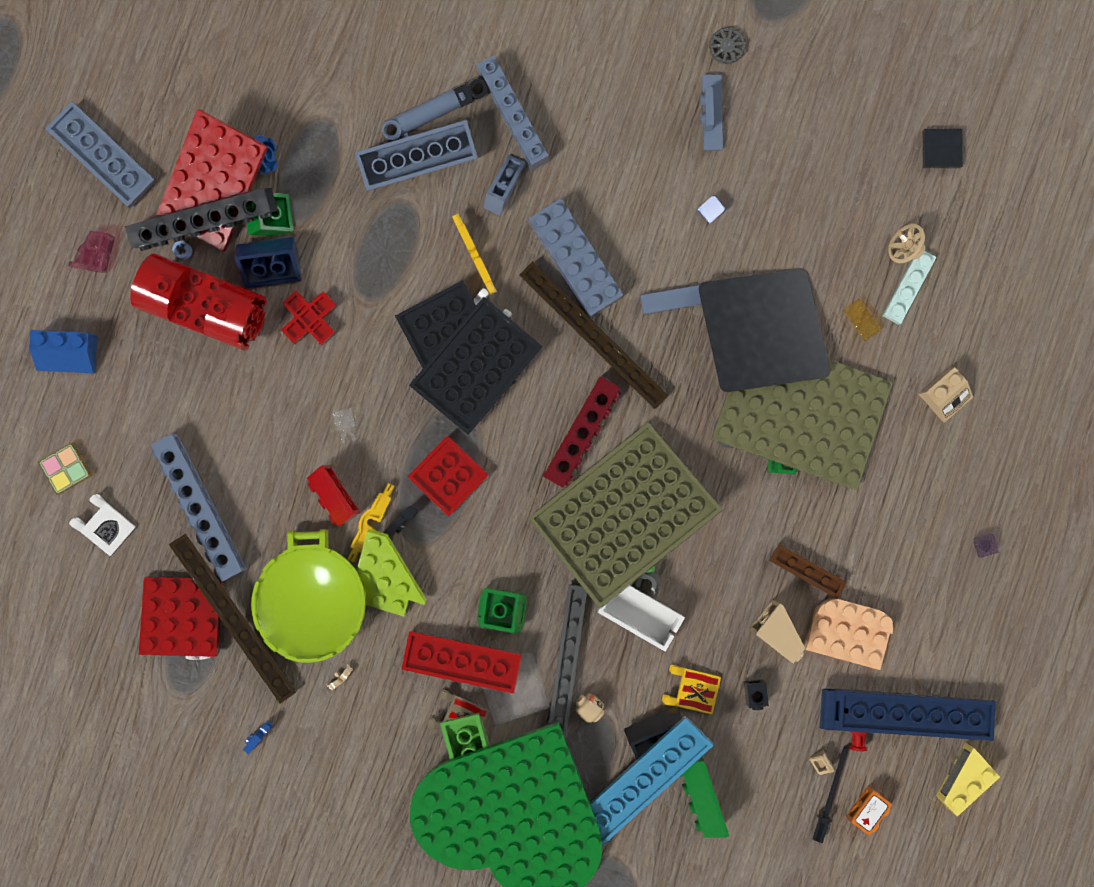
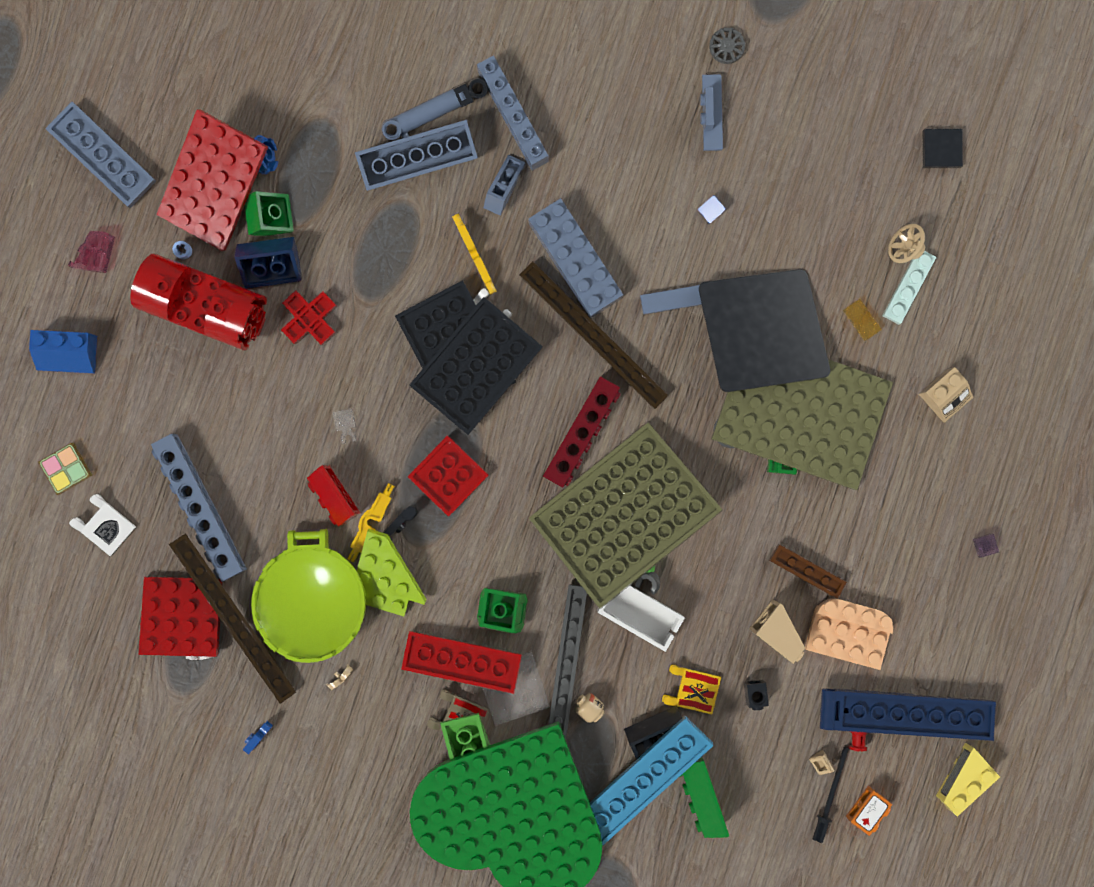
(139, 232): black brick -> none

